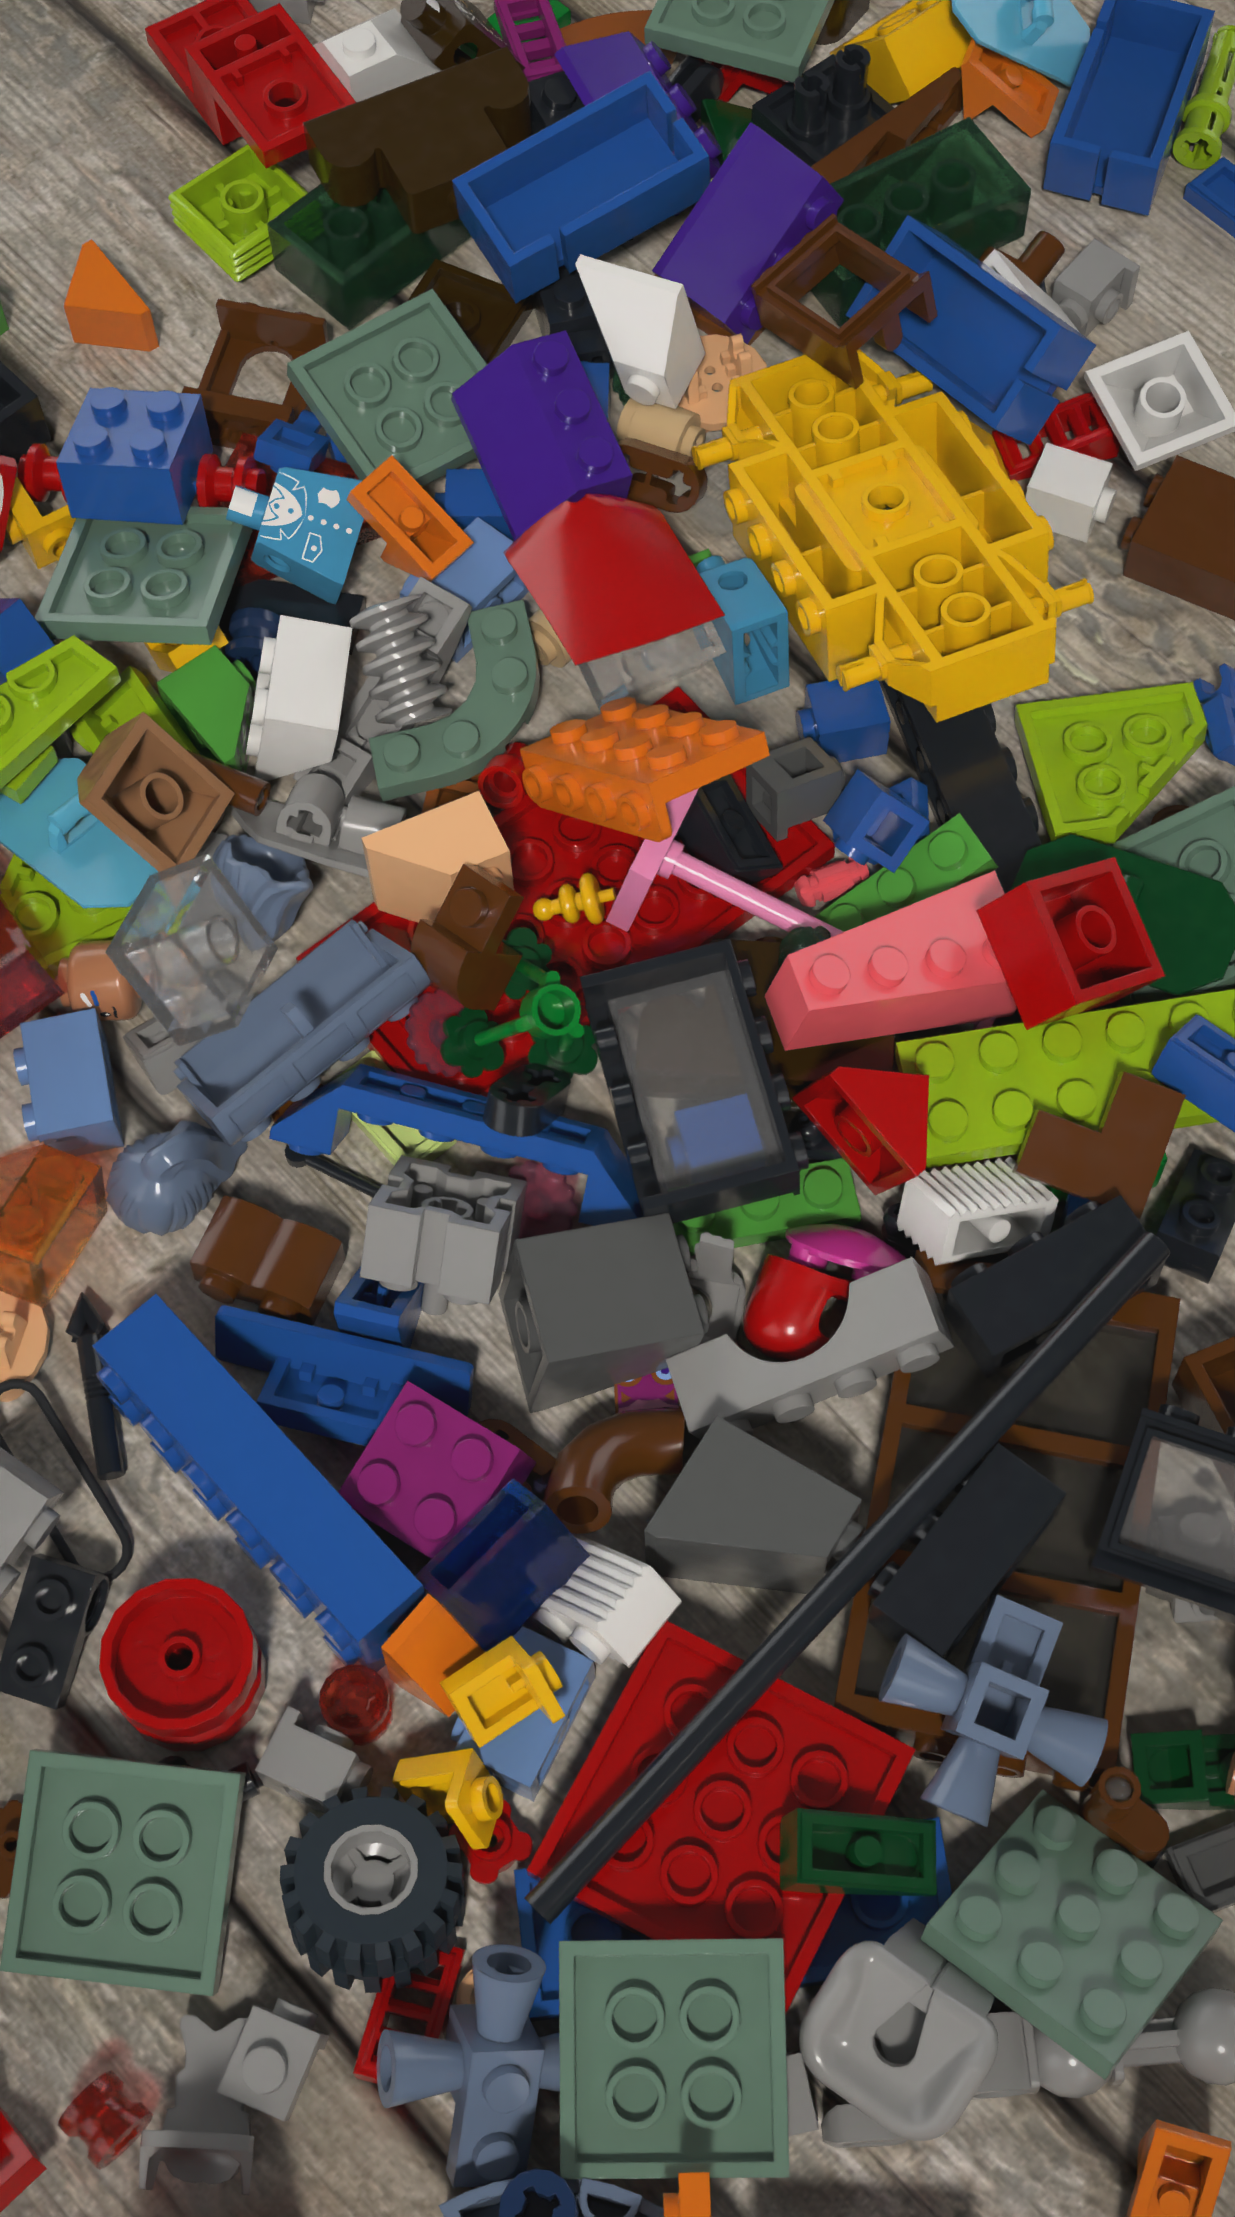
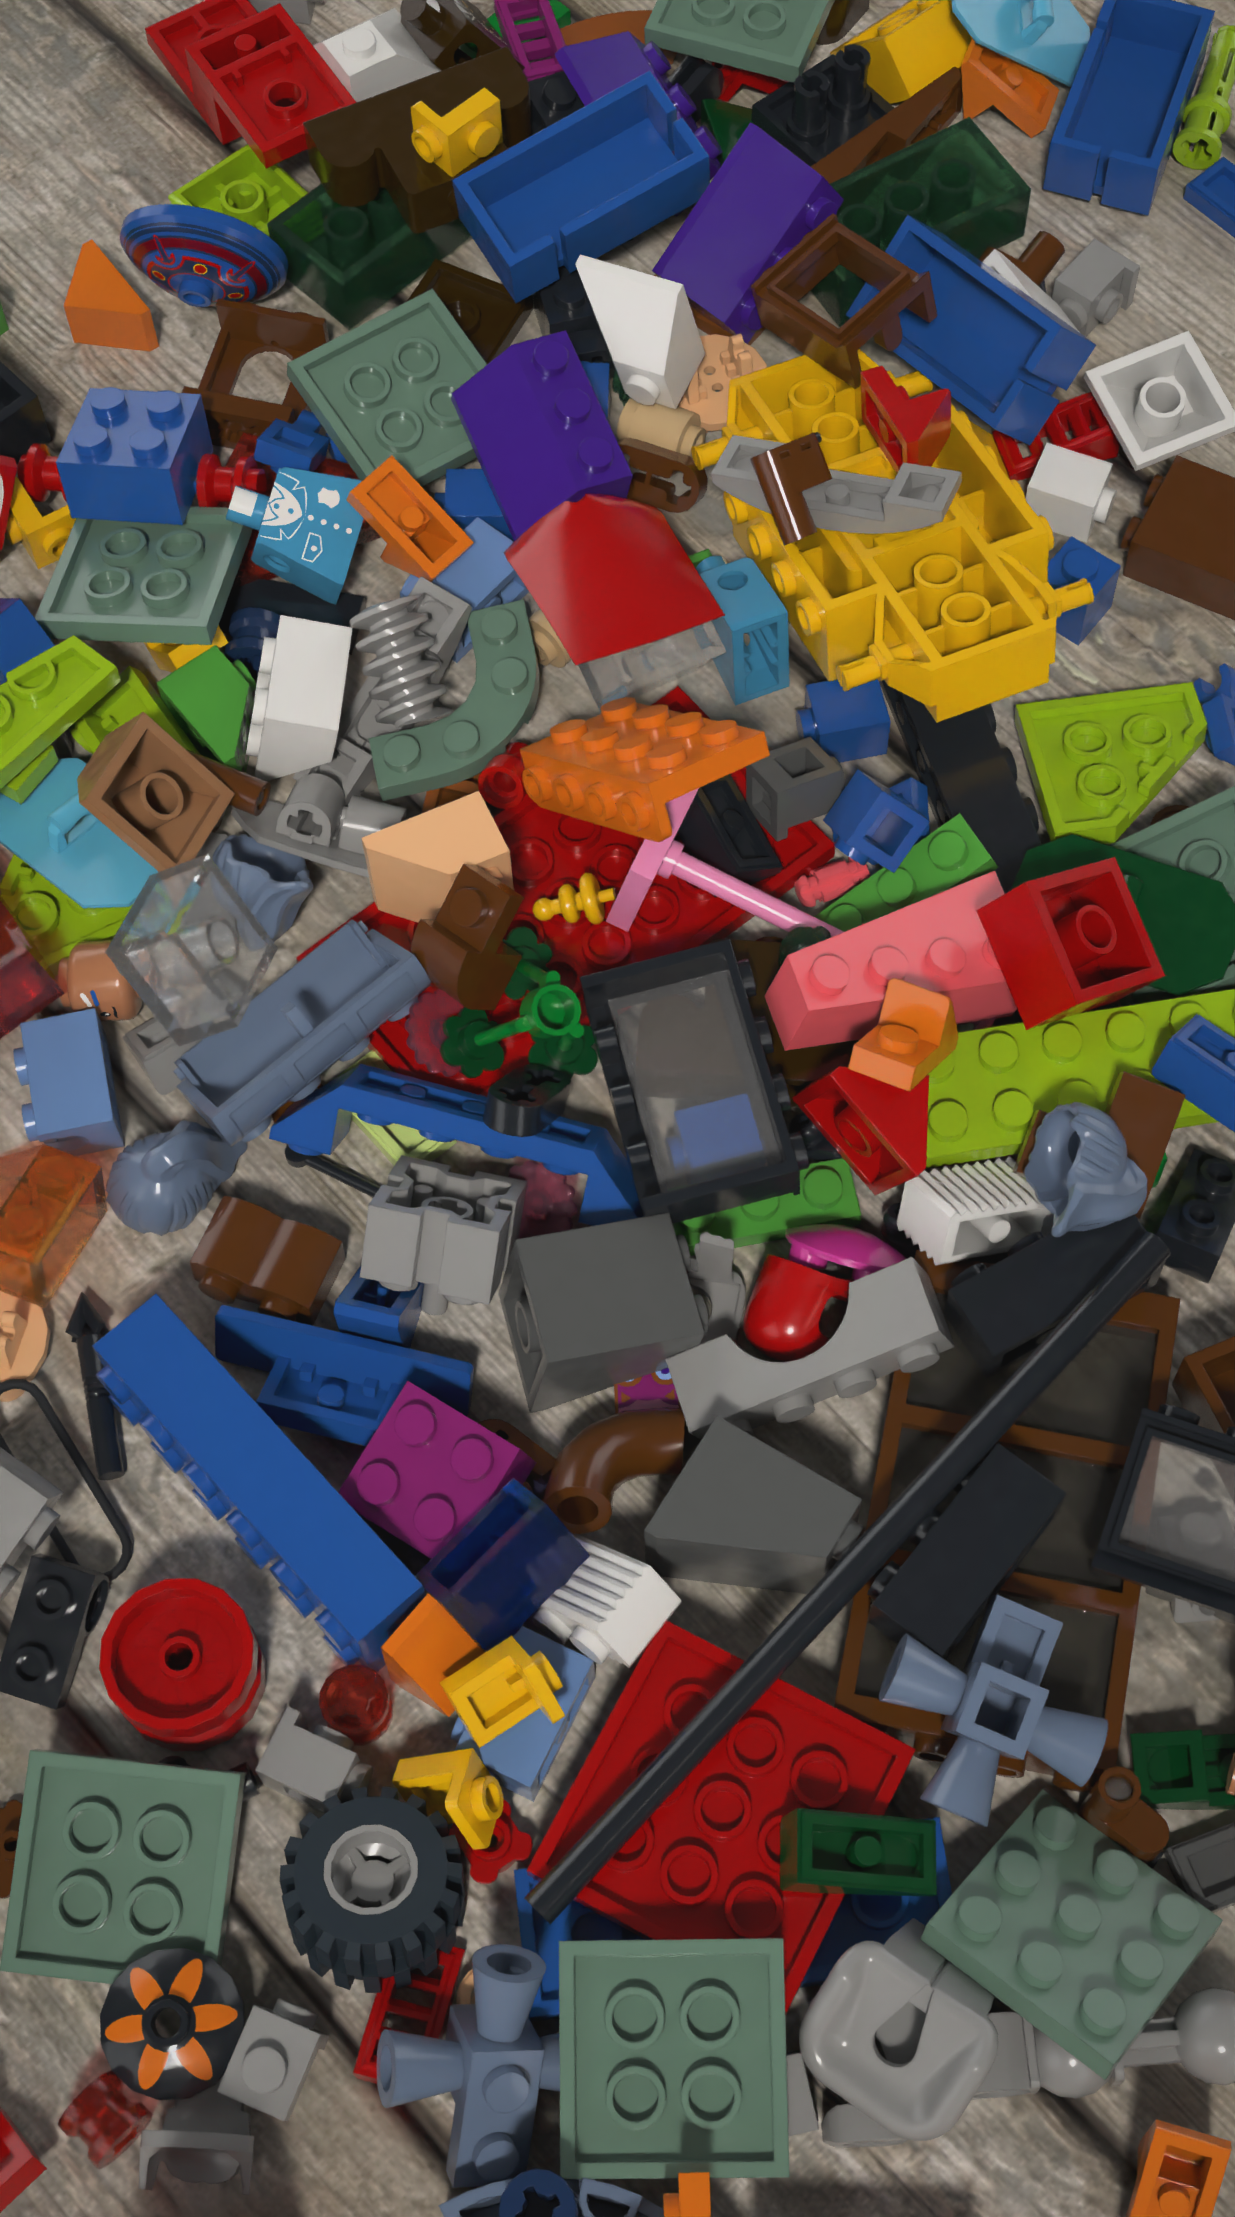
(203, 254): none -> dish
(208, 2032): none -> black dish
(460, 135): none -> yellow bracket
(783, 477): none -> reddish brown piece
(849, 500): none -> light grey slope
(902, 426): none -> red slope
(911, 1038): none -> orange slope
(1070, 565): none -> blue brick
(1084, 1170): none -> sand blue hair

